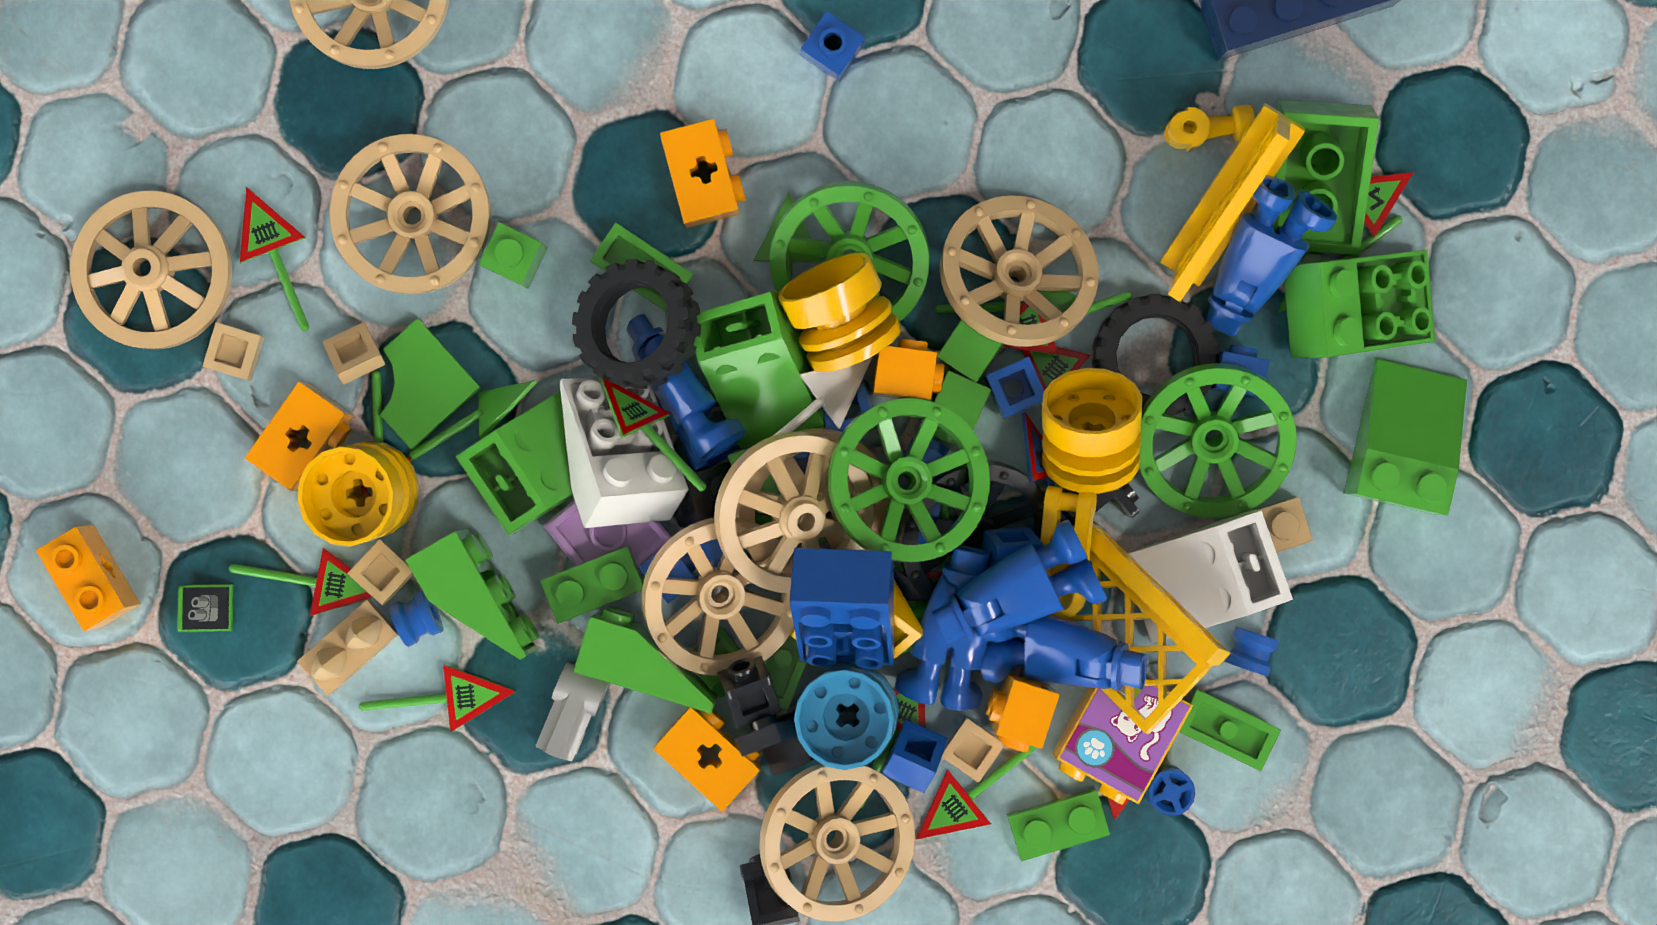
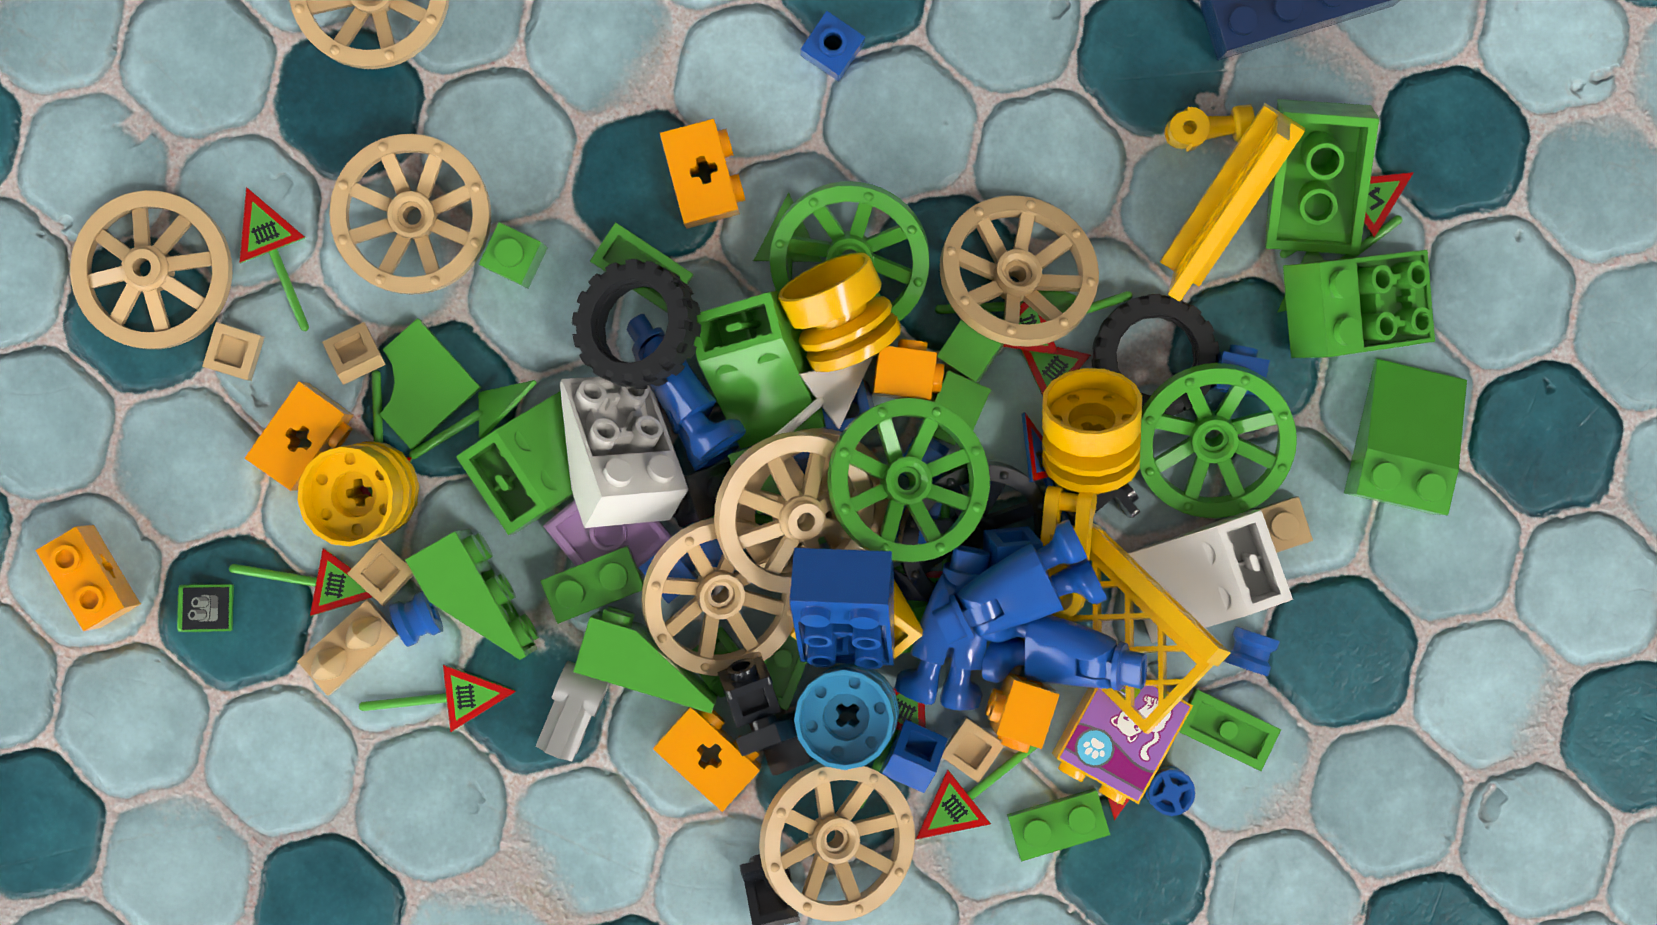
(636, 413): piece -> none
(1031, 387): blue plate -> none
(1260, 259): blue piece -> none

